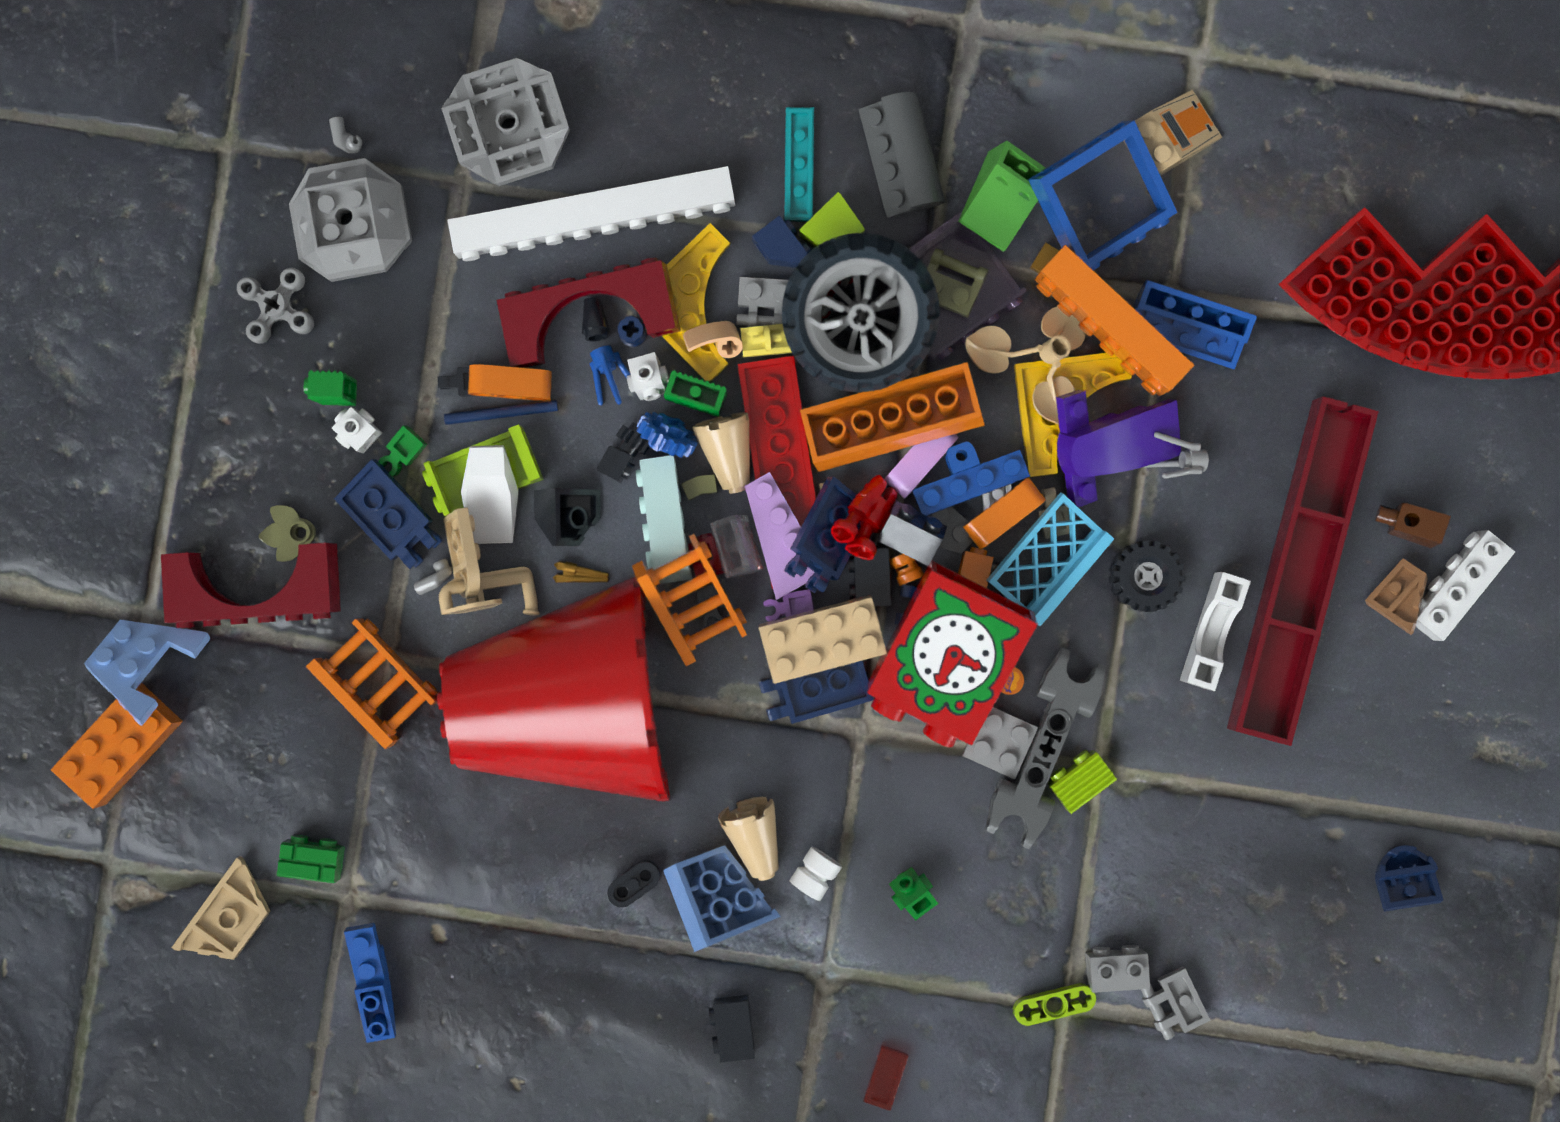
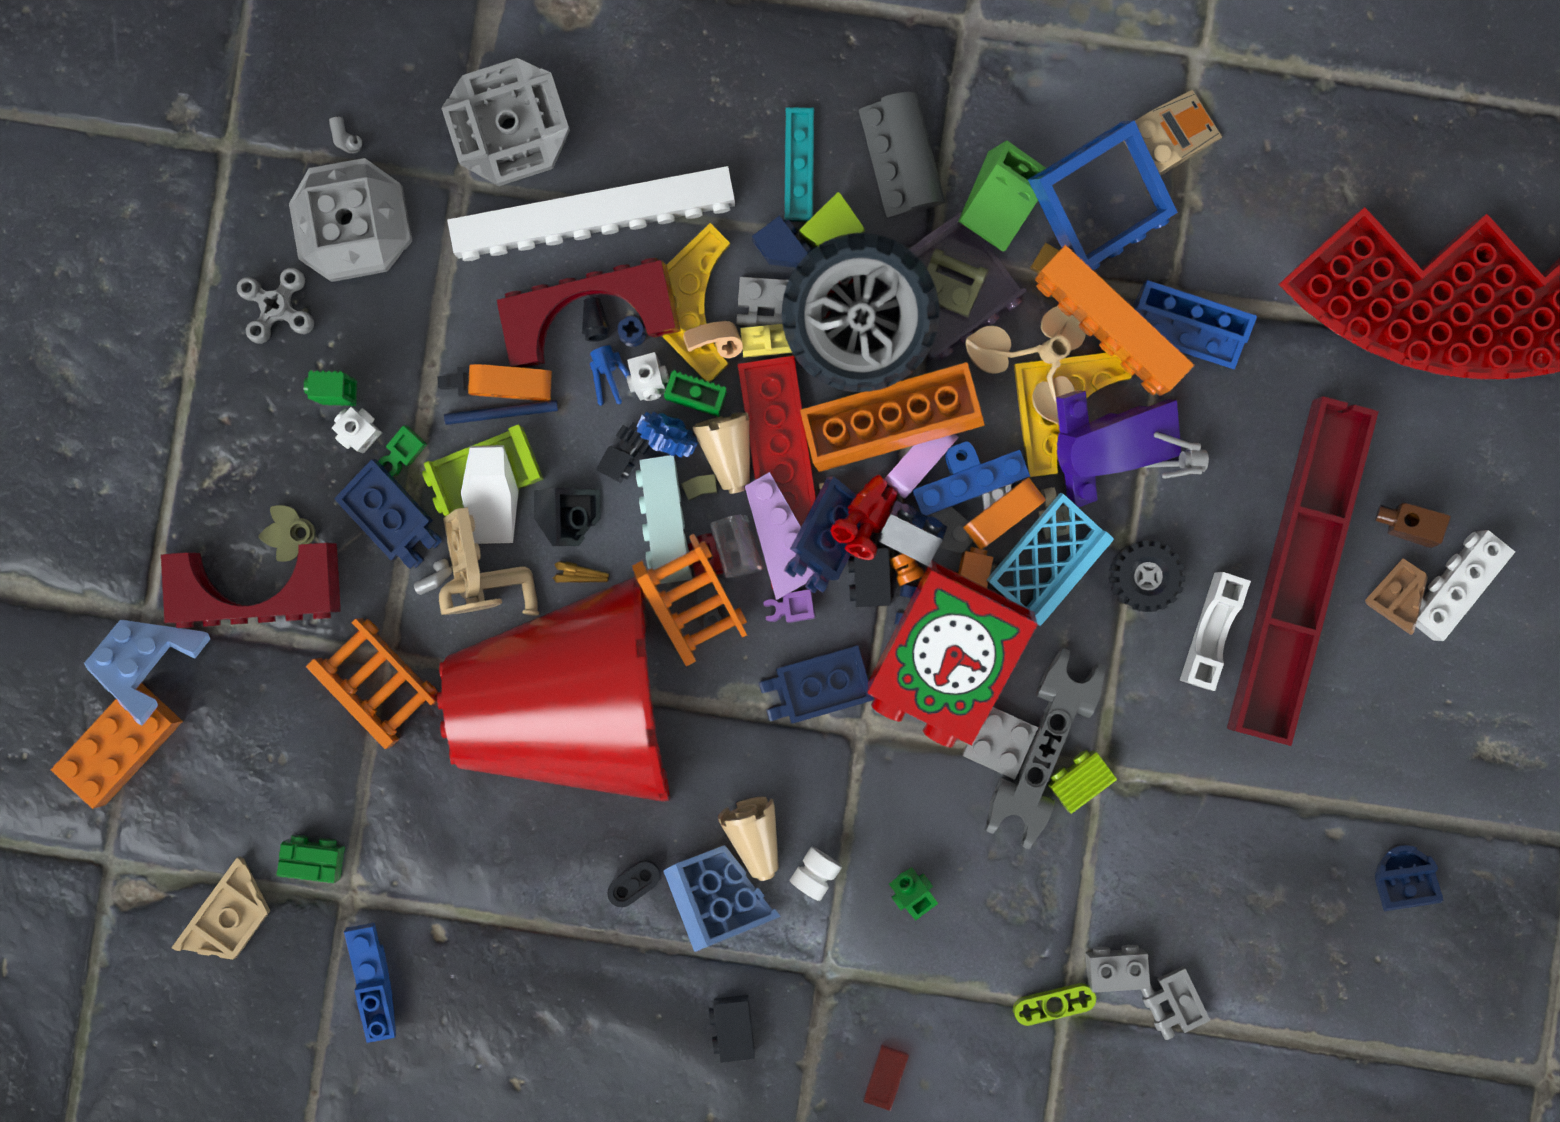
(822, 639): tan brick -> none
(1014, 683): orange tile -> none

